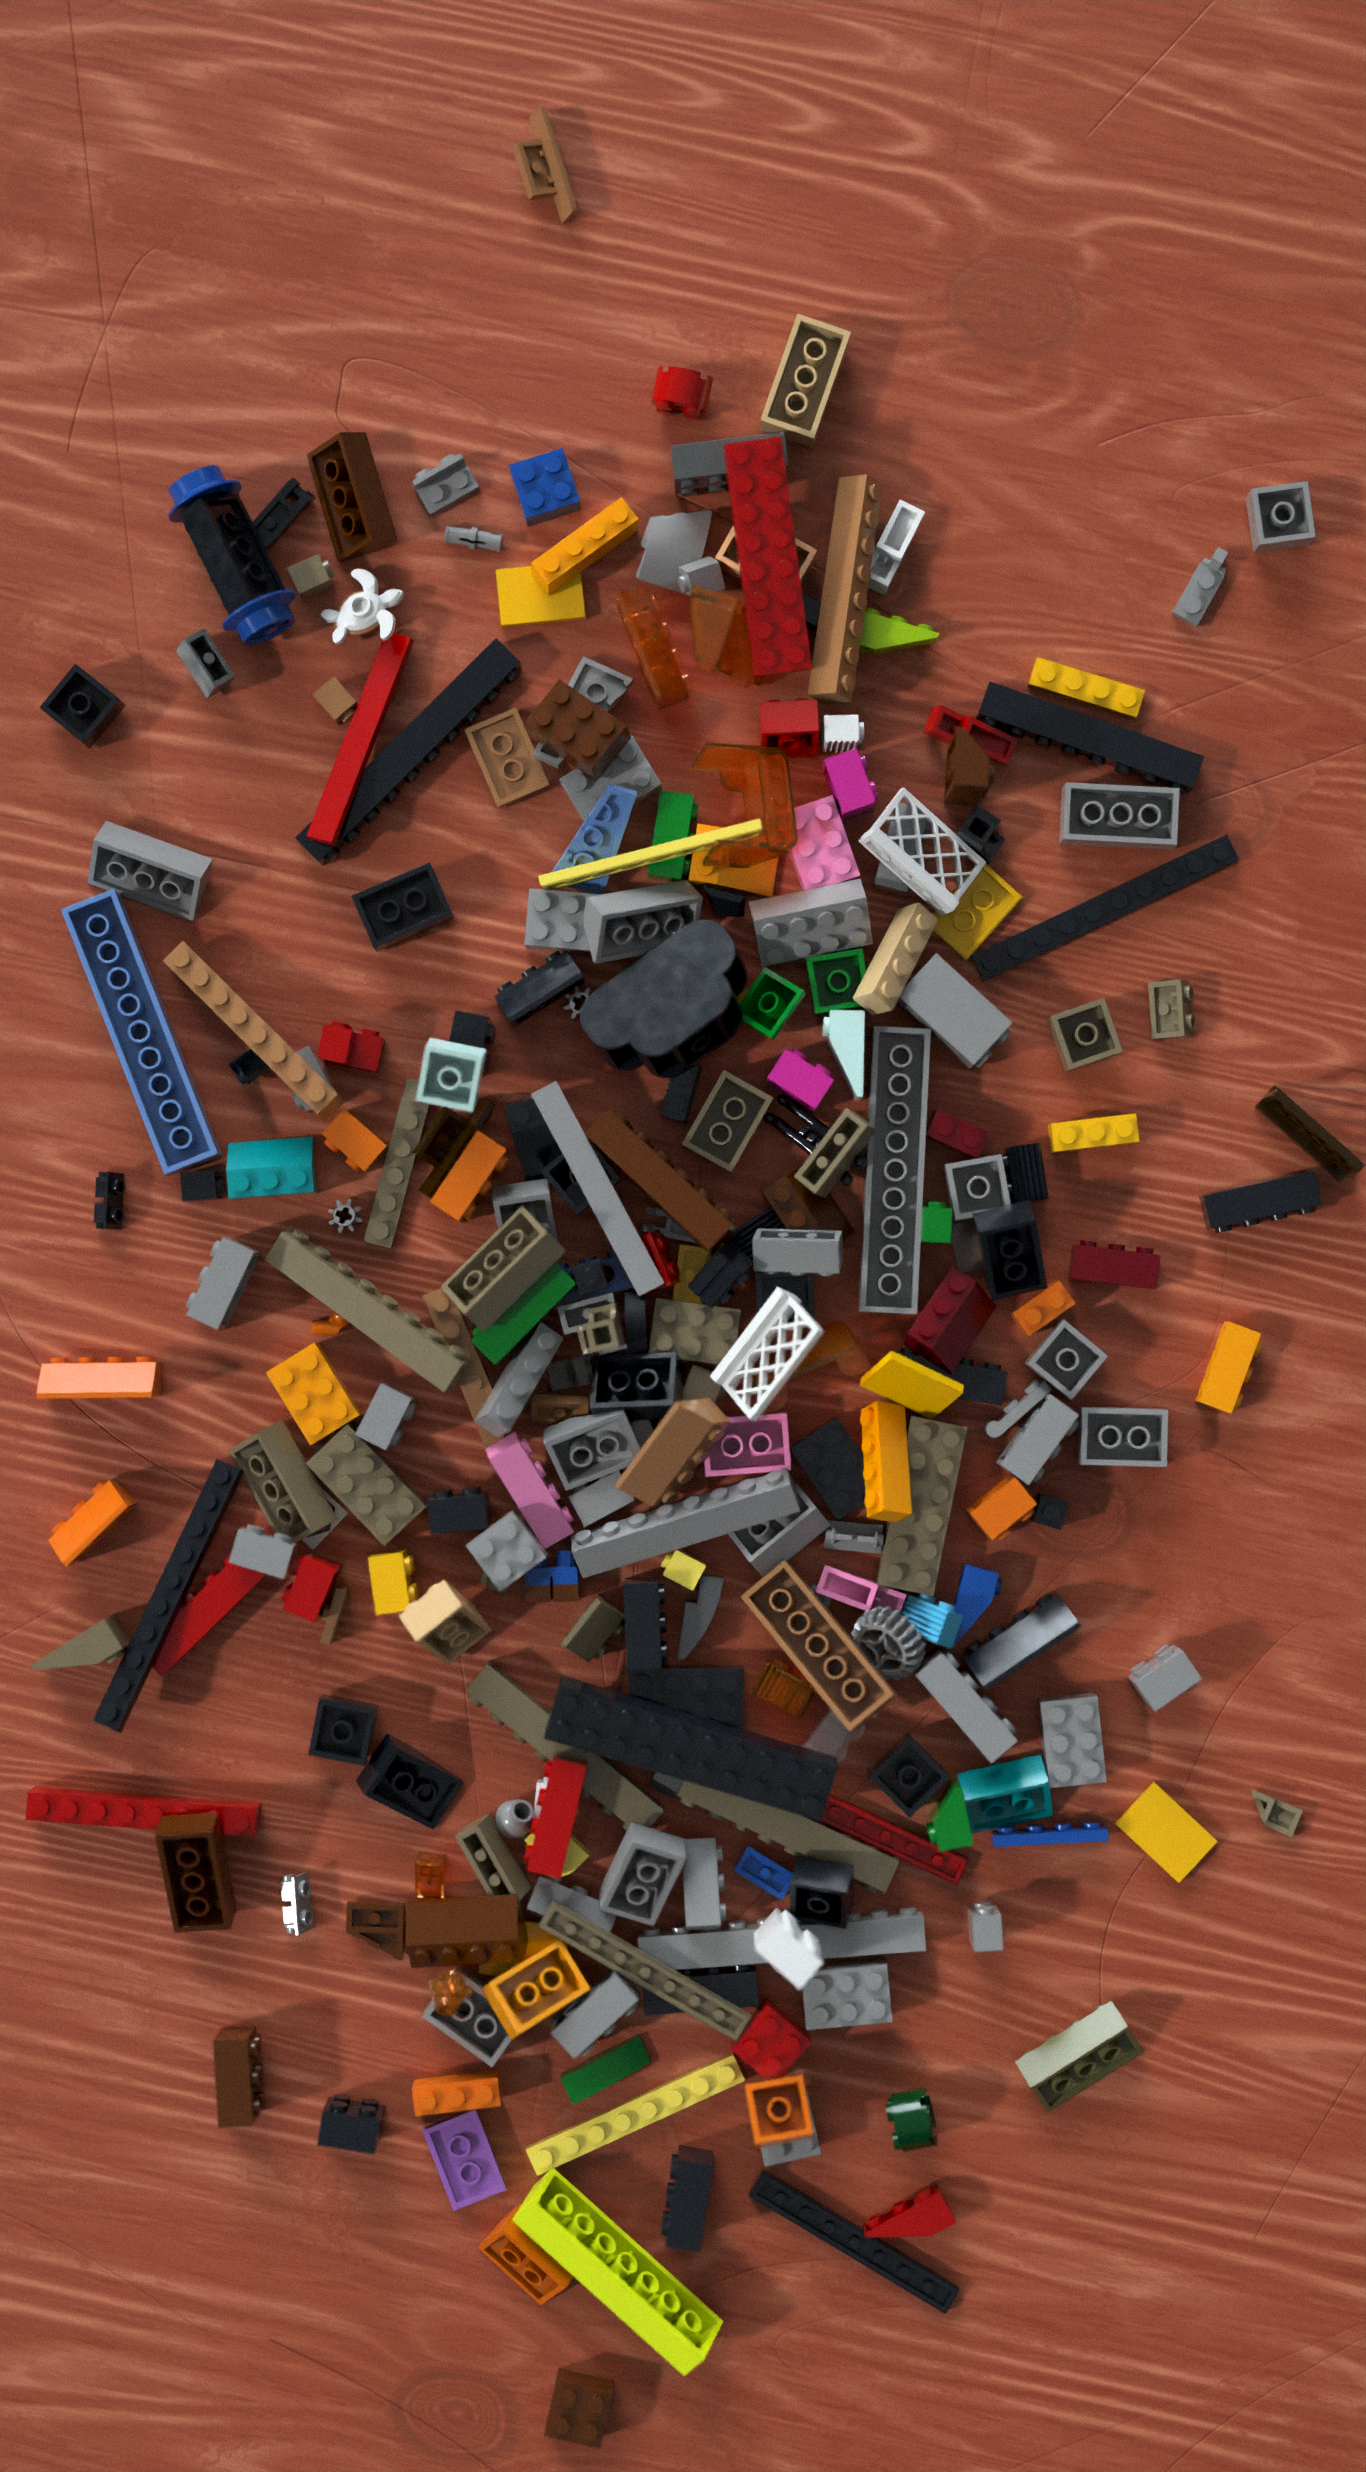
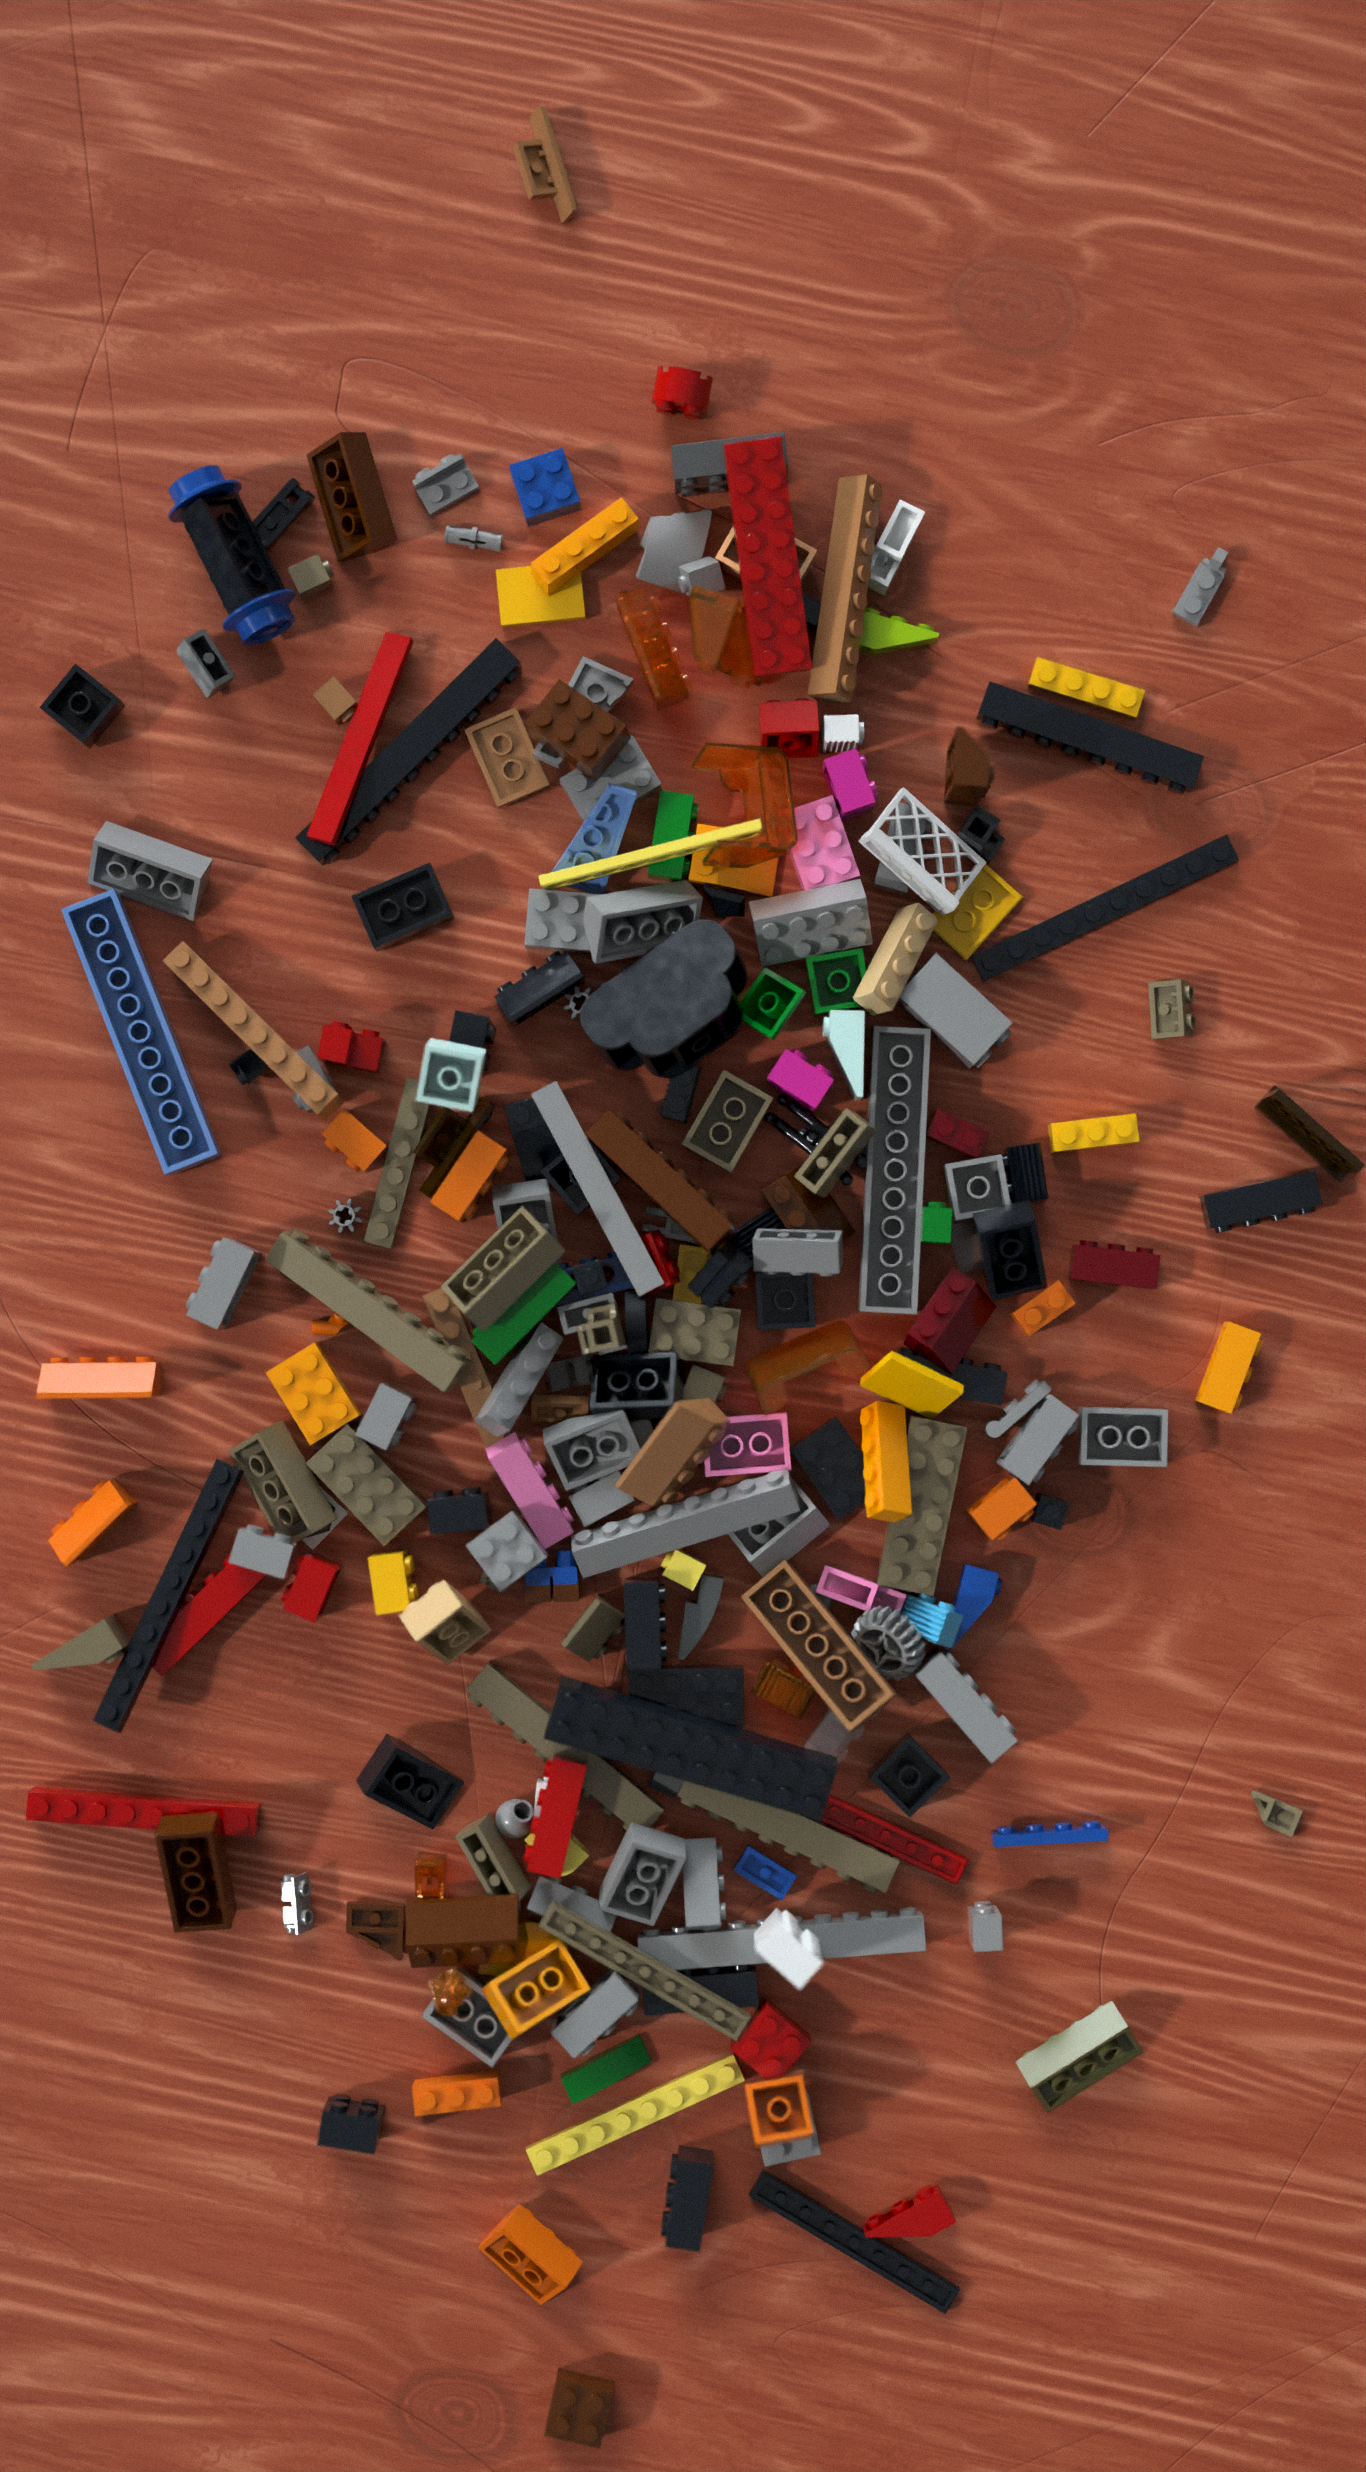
(111, 1188): black hinge -> none
(201, 1185): black brick -> none
(238, 2076): reddish brown brick -> none
(271, 1168): teal slope -> none
(332, 1615): medium nougat plate -> none
(343, 1730): black brick -> none
(364, 610): white animal -> none
(464, 2159): medium lavender plate -> none
(618, 2271): neon yellow brick -> none
(756, 1342): white fence -> none
(805, 380): tan brick -> none
(821, 1891): black brick -> none
(847, 1994): light grey brick -> none
(854, 1537): light grey hinge -> none
(912, 2120): dark green brick -> none
(949, 1820): green slope -> none
(994, 742): red slope -> none
(1006, 1793): teal slope -> none
(1020, 1640): slope -> none
(1065, 1359): light grey brick -> none
(1071, 1739): light grey brick -> none
(1084, 1035): dark tan brick -> none
(1119, 816): light grey brick -> none
(1164, 1676): light grey brick -> none
(1166, 1832): yellow tile -> none
(1280, 516): light grey brick -> none

